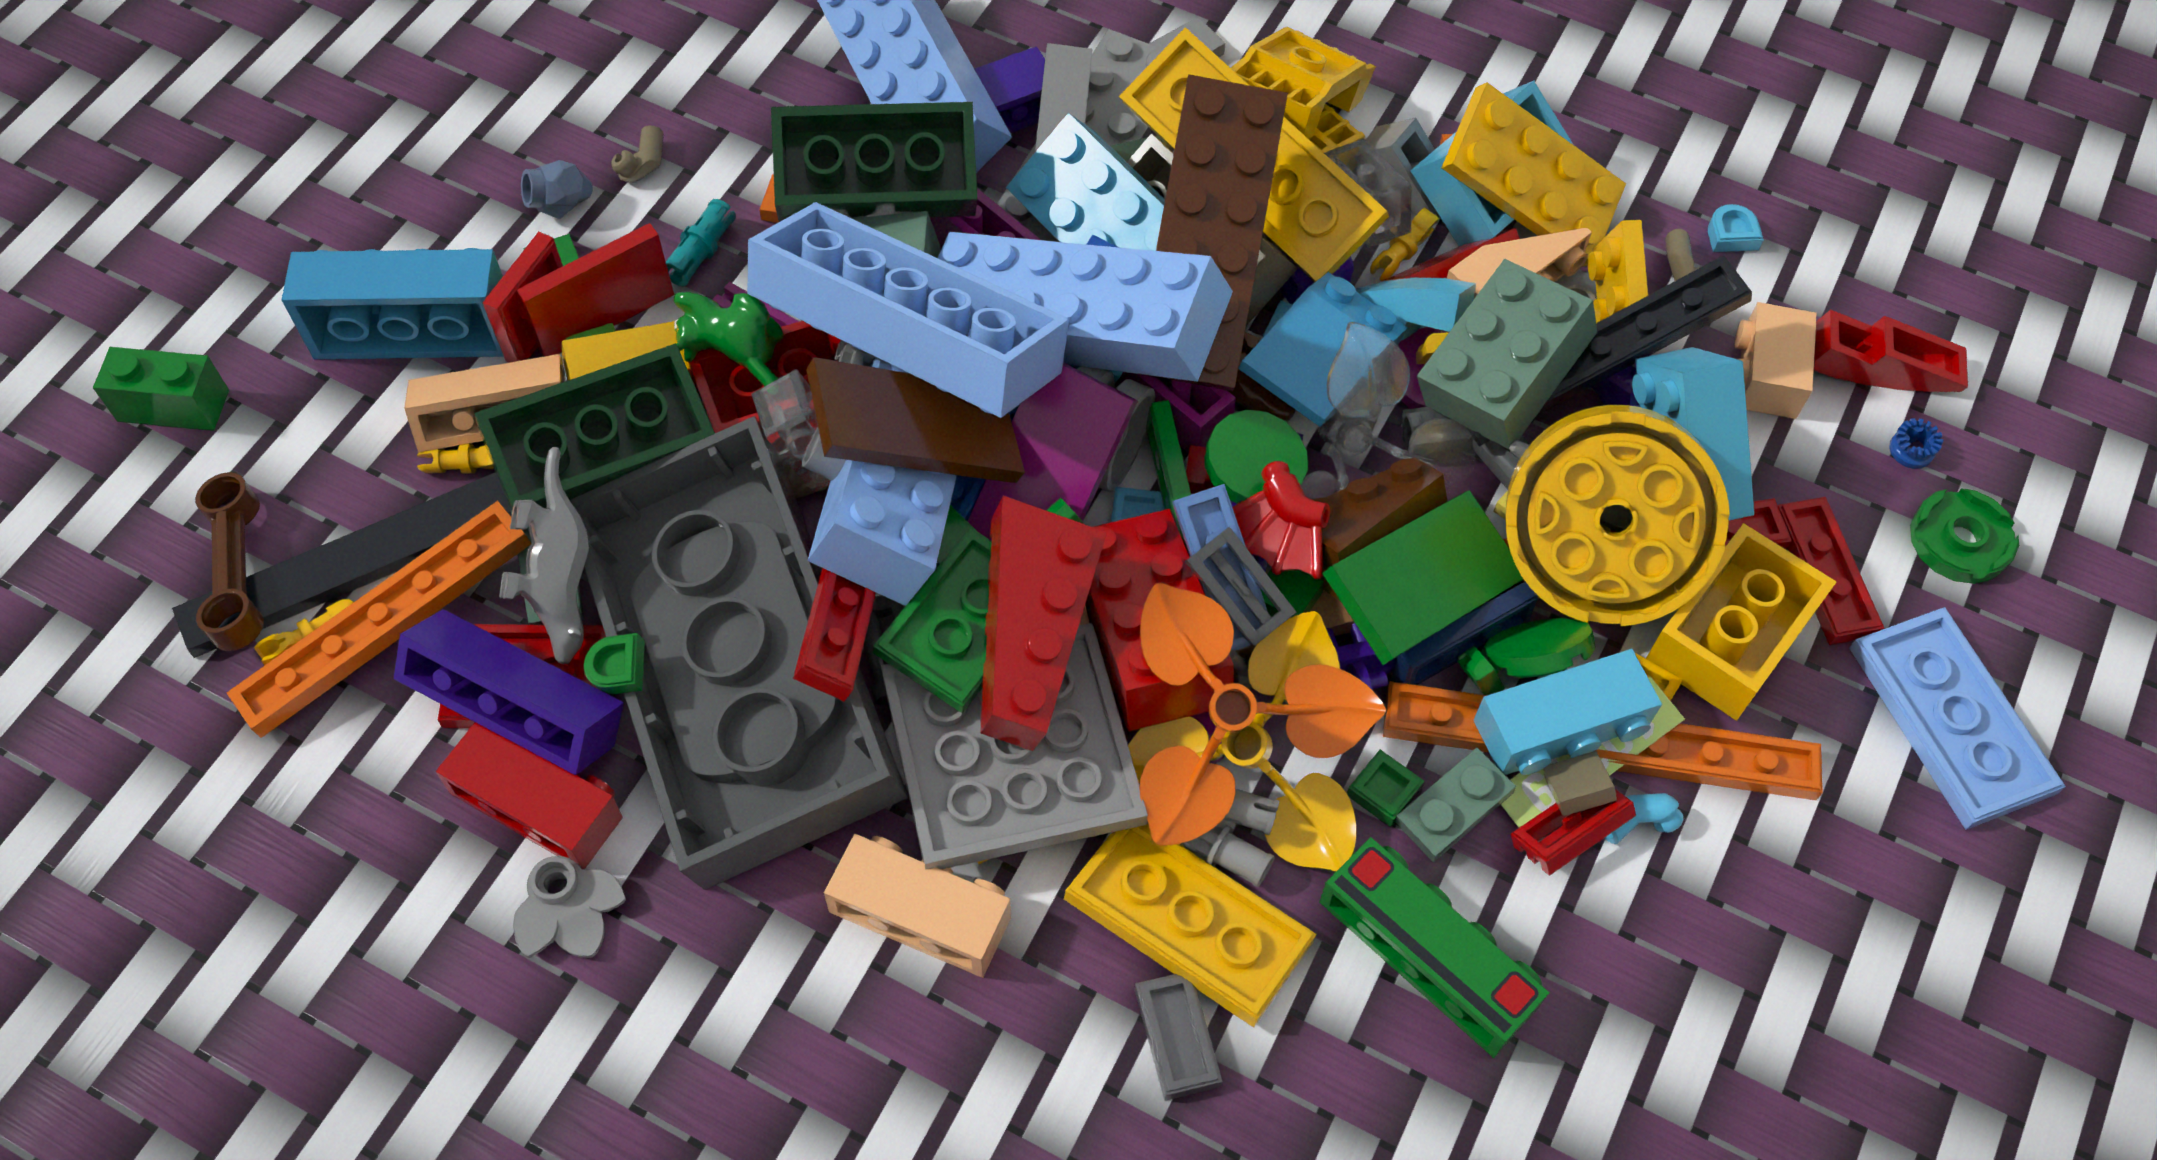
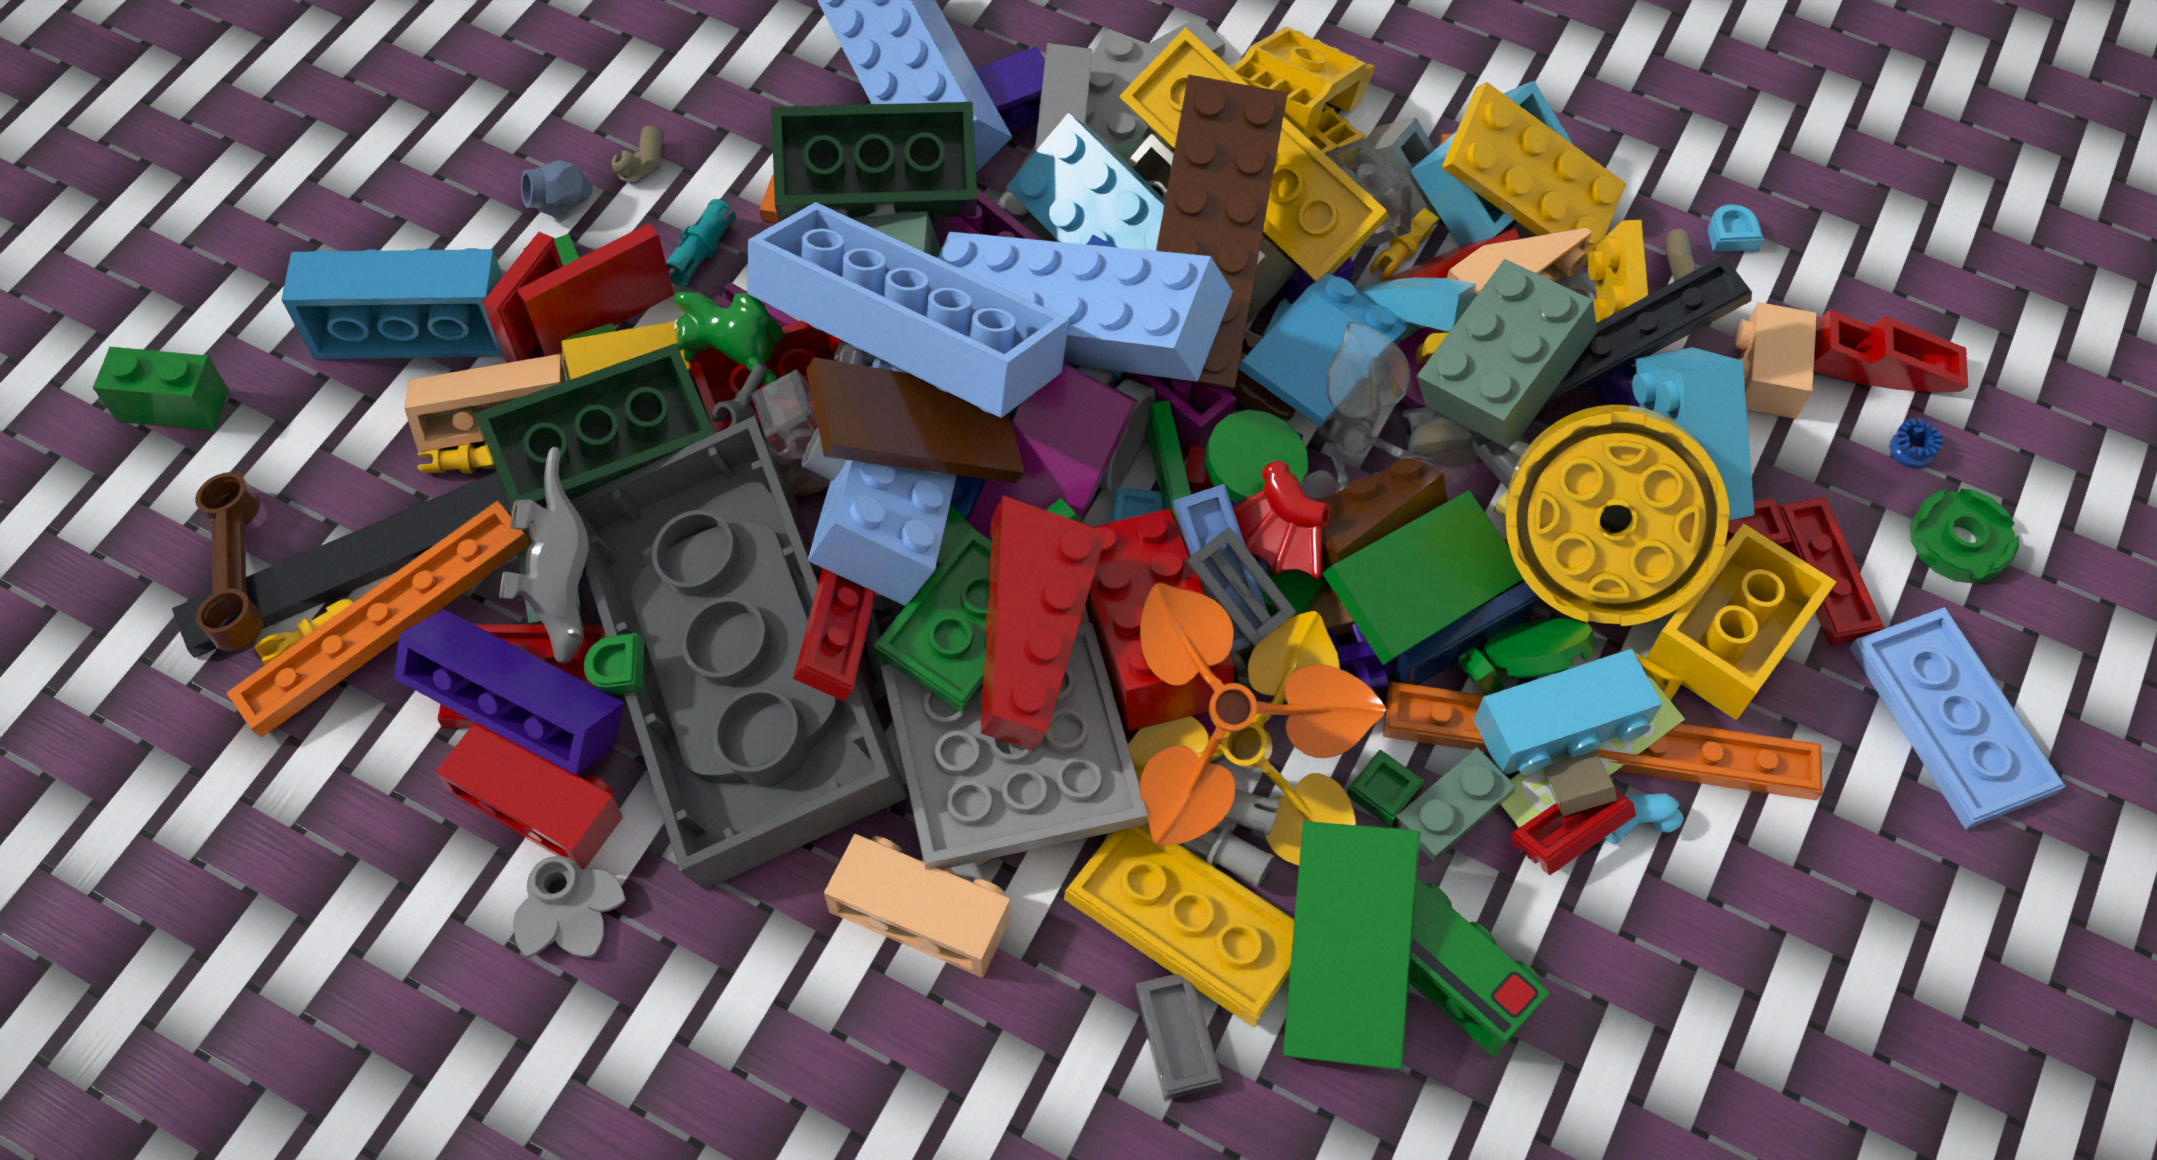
(740, 406): none -> dark grey hand
(1352, 944): none -> green tile

